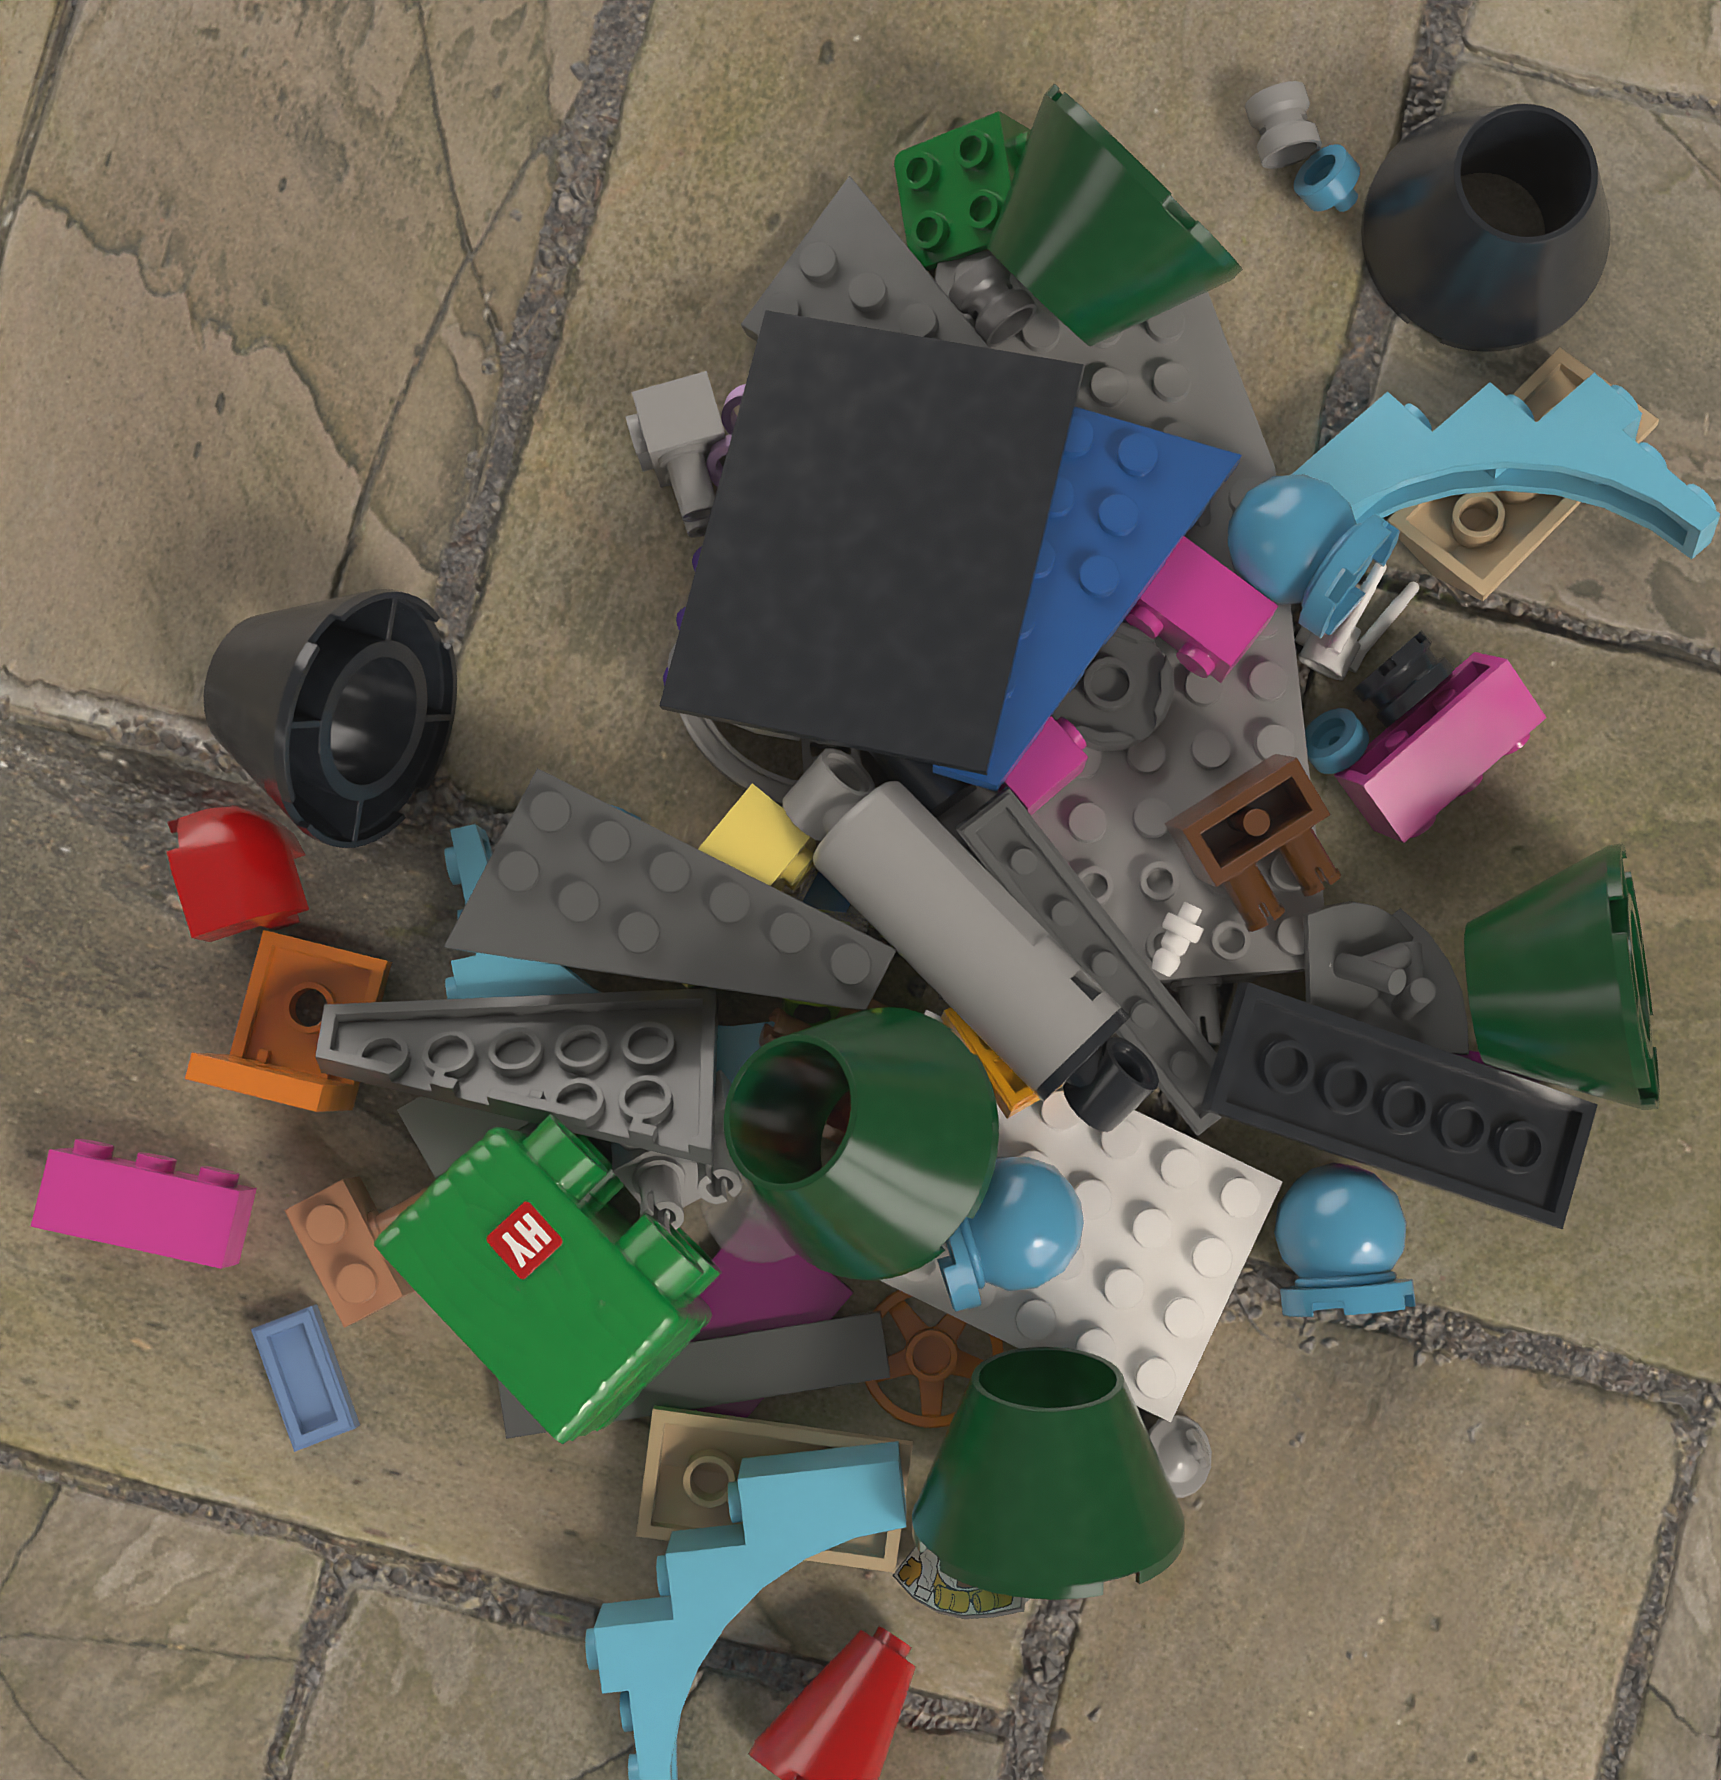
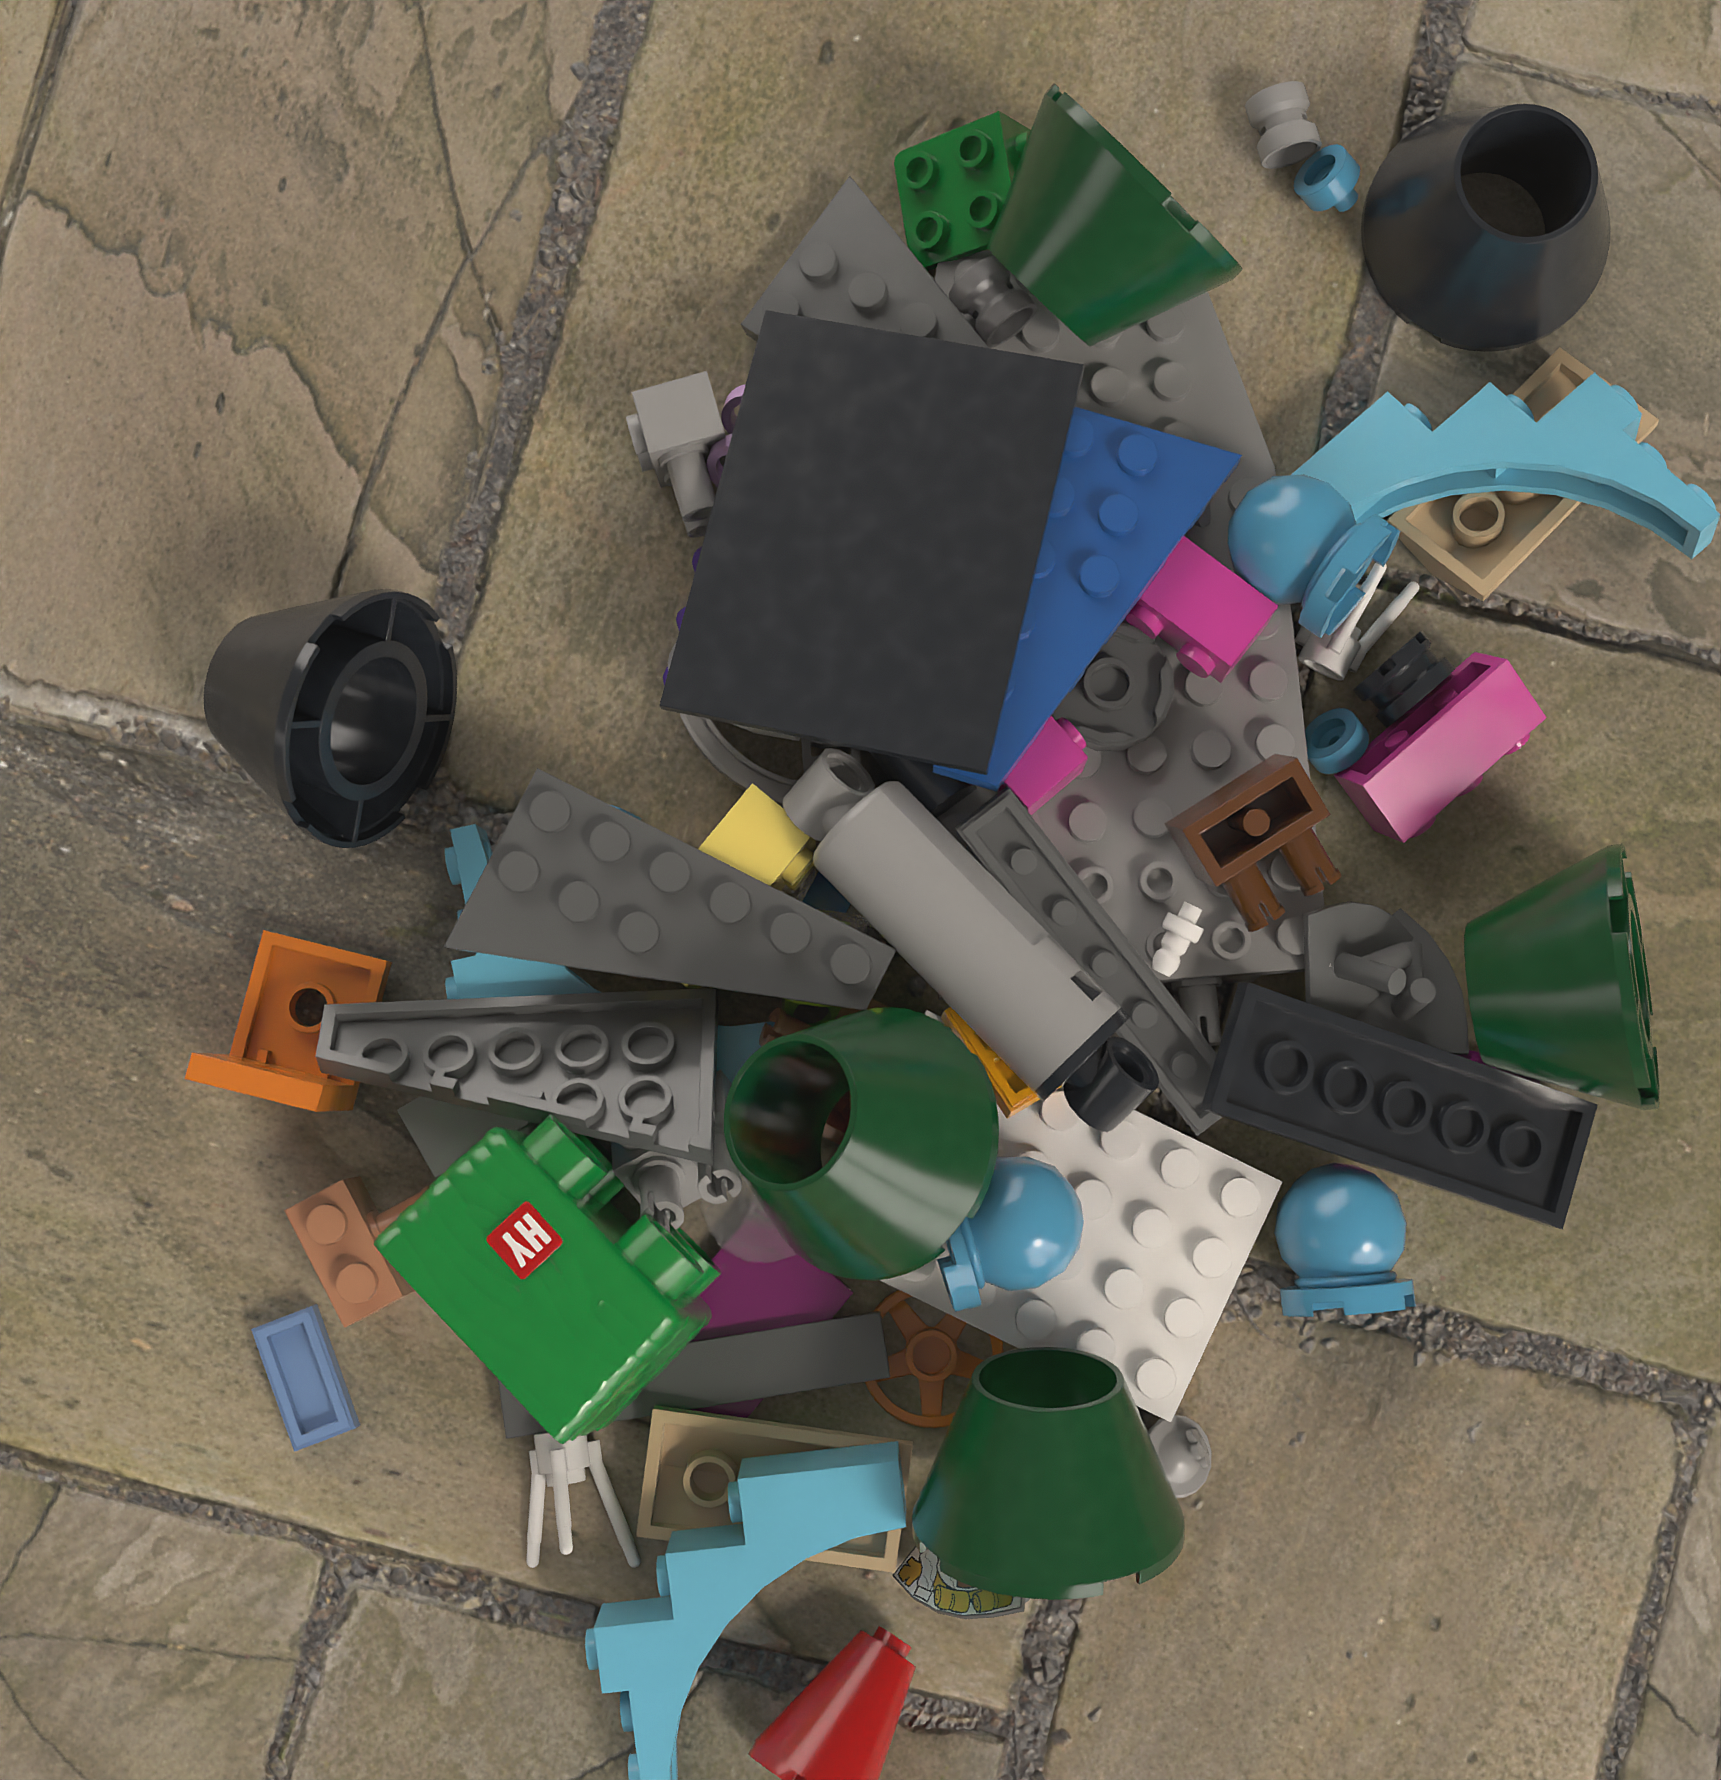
(144, 1204): dark pink brick -> none
(235, 872): red brick -> none
(563, 1465): none -> white plant

